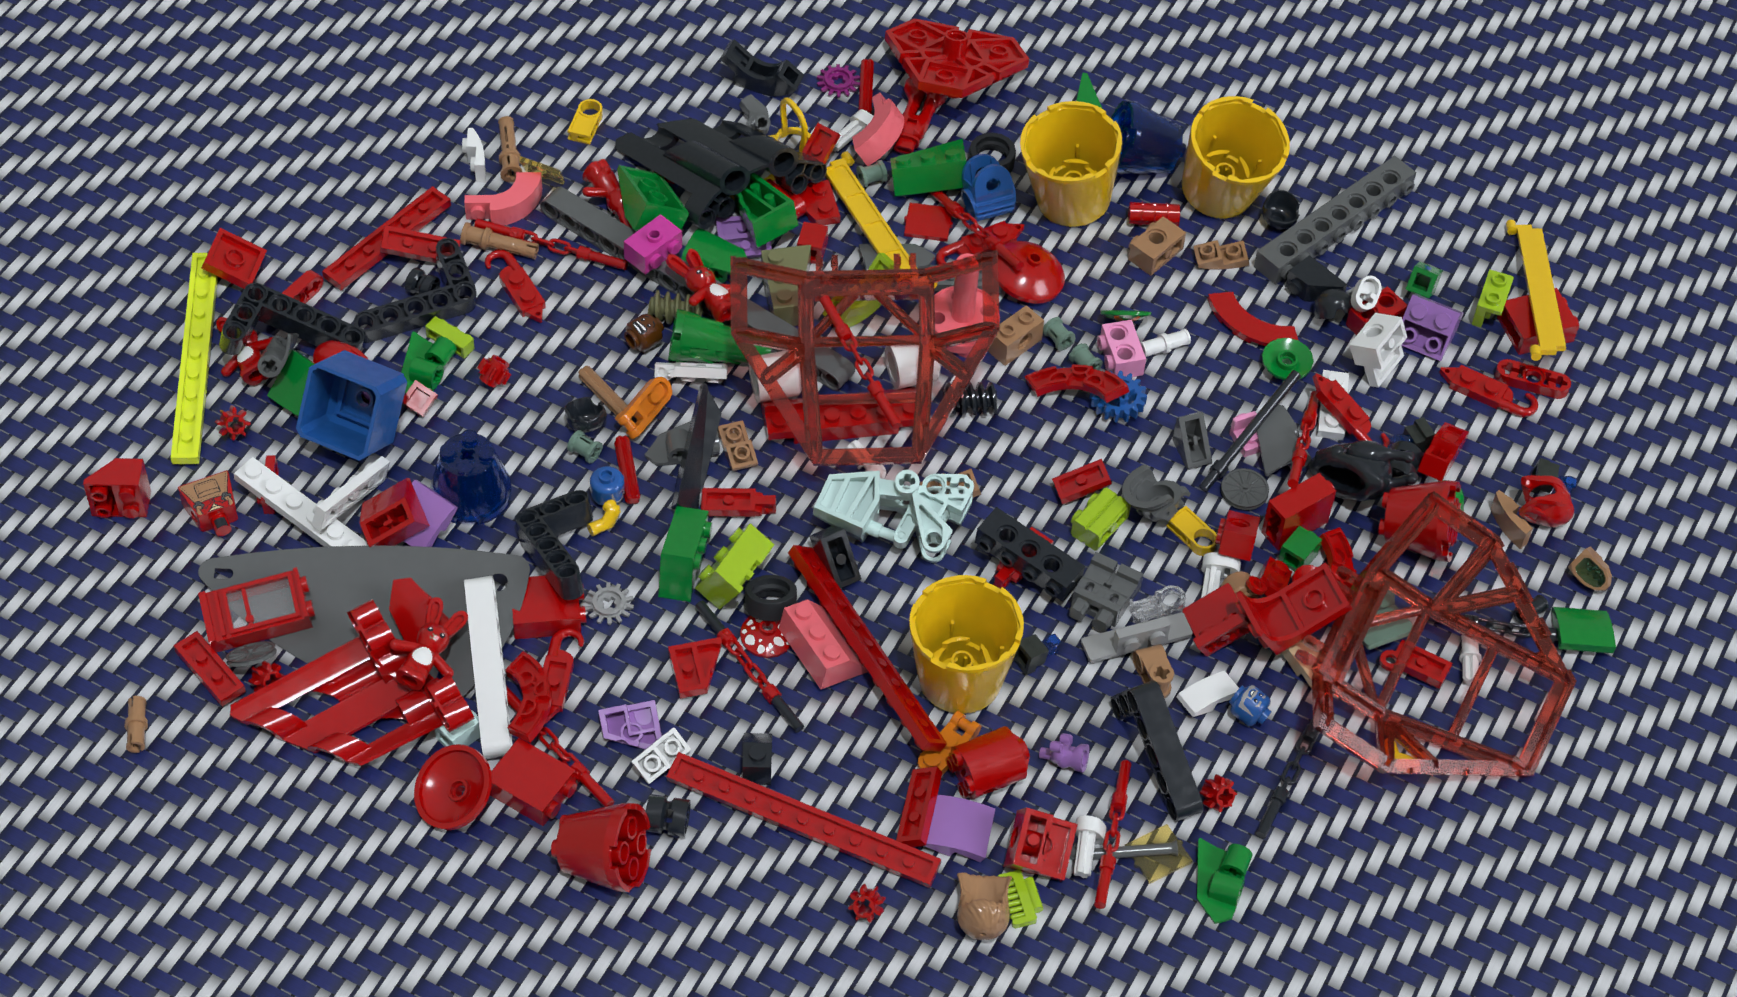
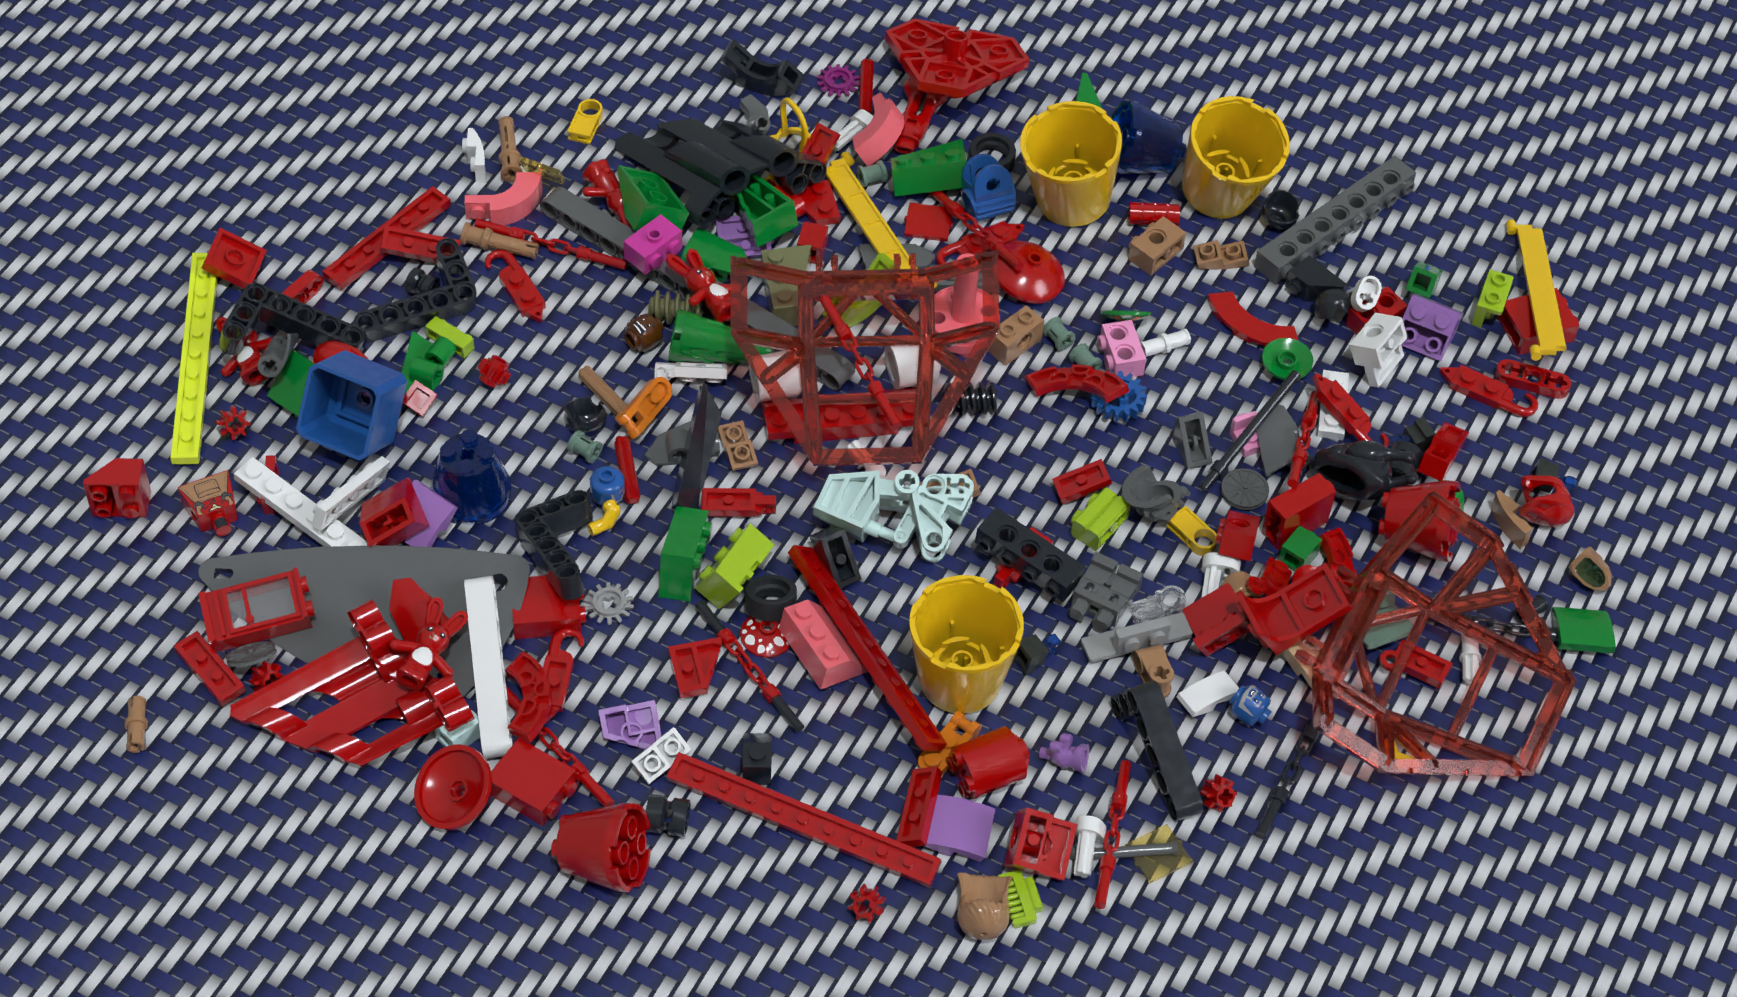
(1221, 878): green panel -> none

